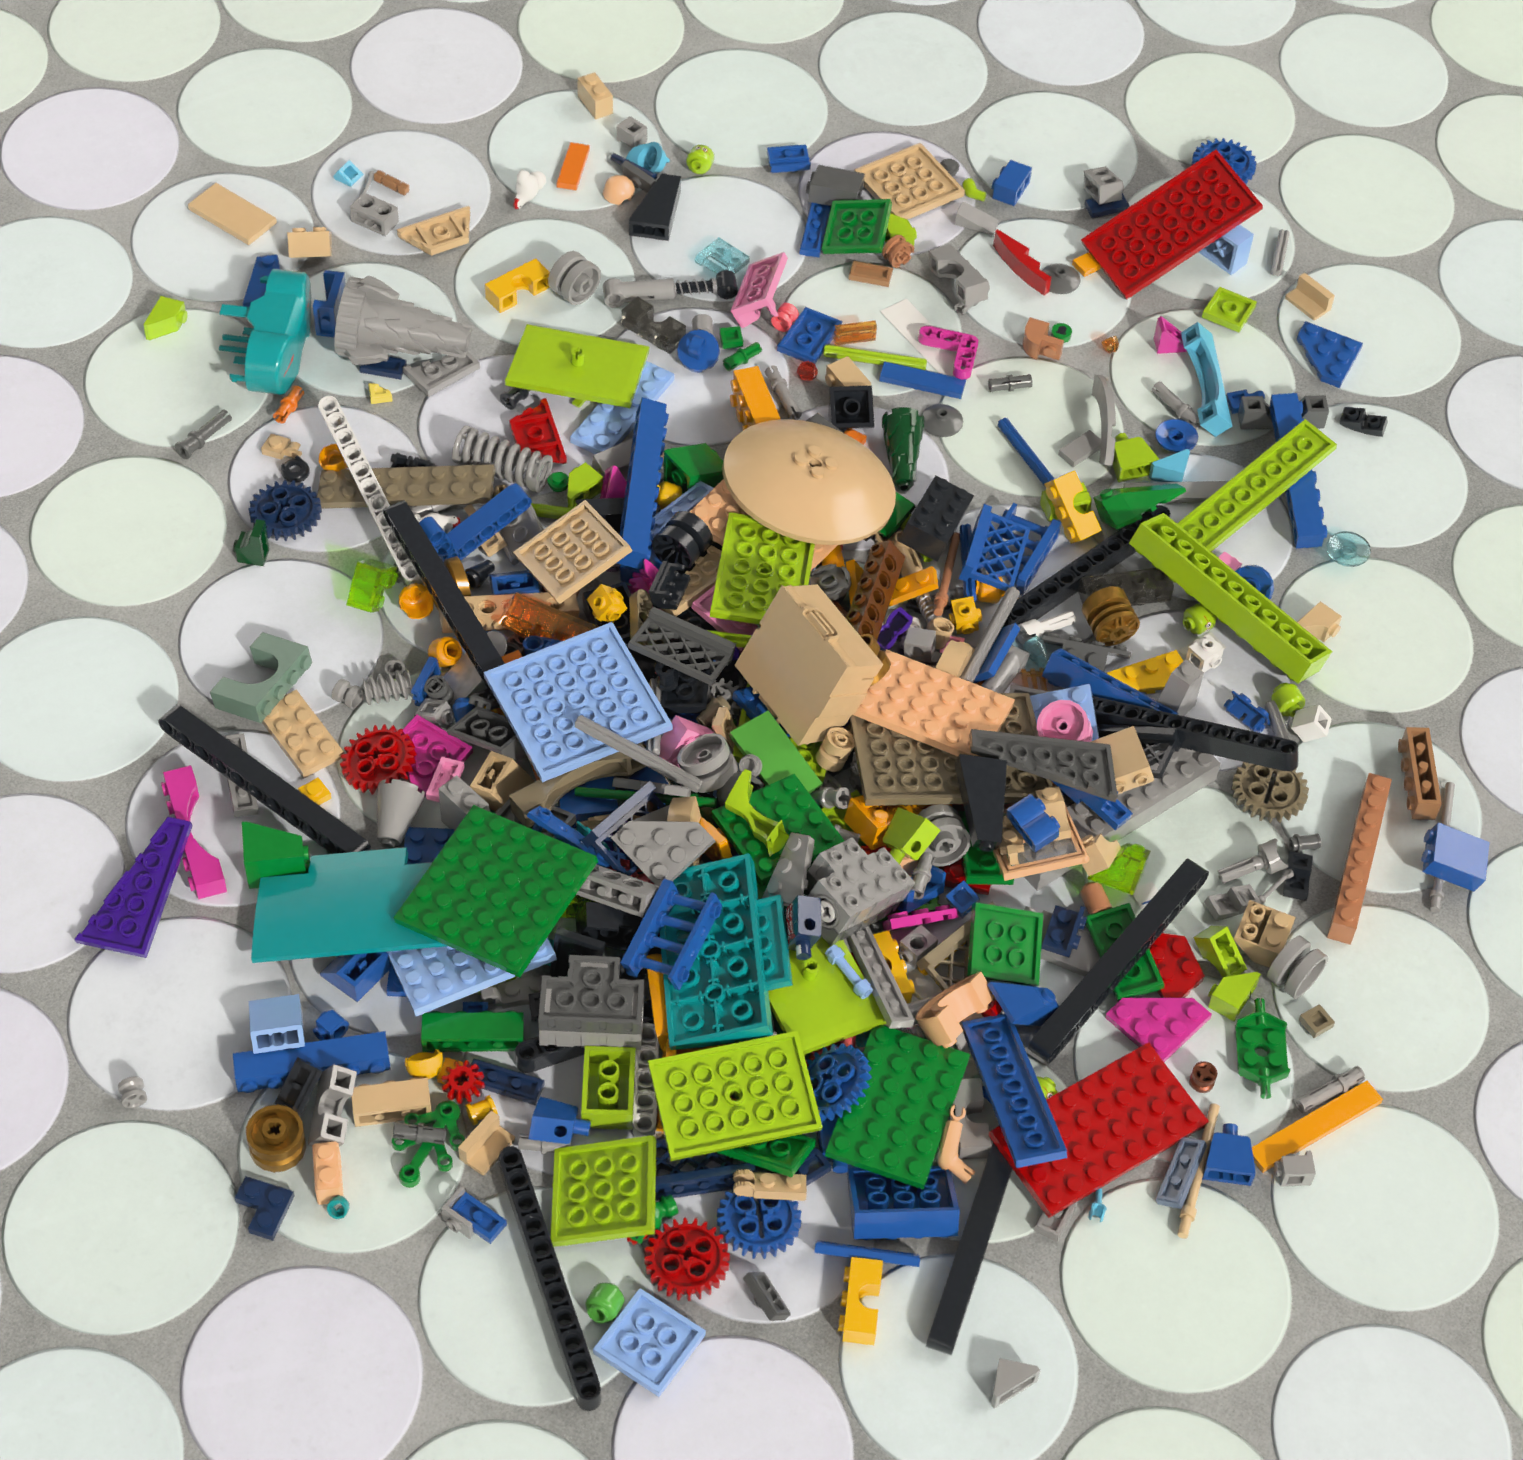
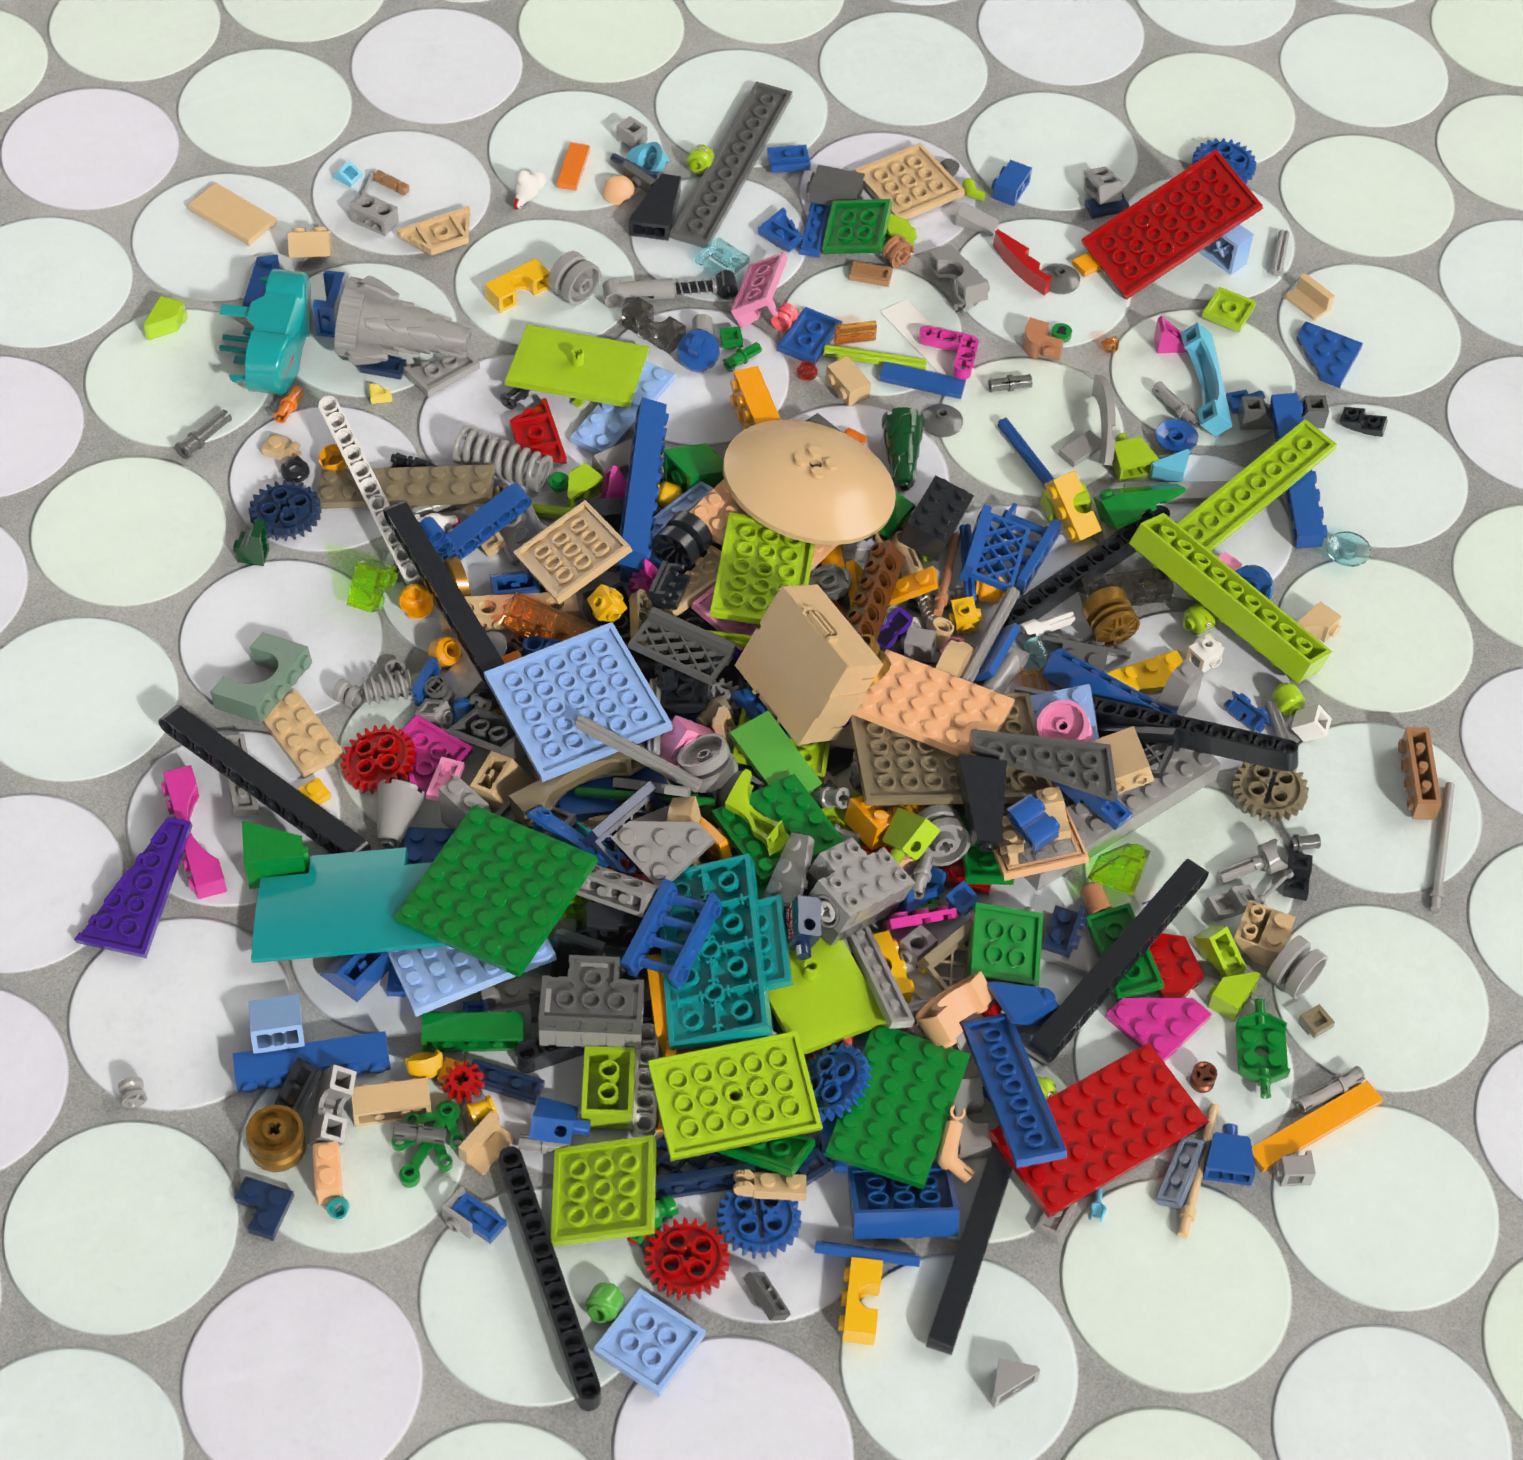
(330, 1026): blue plate -> none
(479, 573): black cone -> none
(595, 95): tan brick -> none
(731, 165): none -> dark grey plate
(751, 763): light grey plate -> none
(779, 387): light grey pin -> none
(781, 231): none -> blue wing
(835, 749): tan wheel -> none
(836, 956): light blue bar -> none
(851, 407): black slope -> none
(1100, 853): tan arch -> none
(1359, 859): nougat brick -> none
(1455, 856): brick -> none

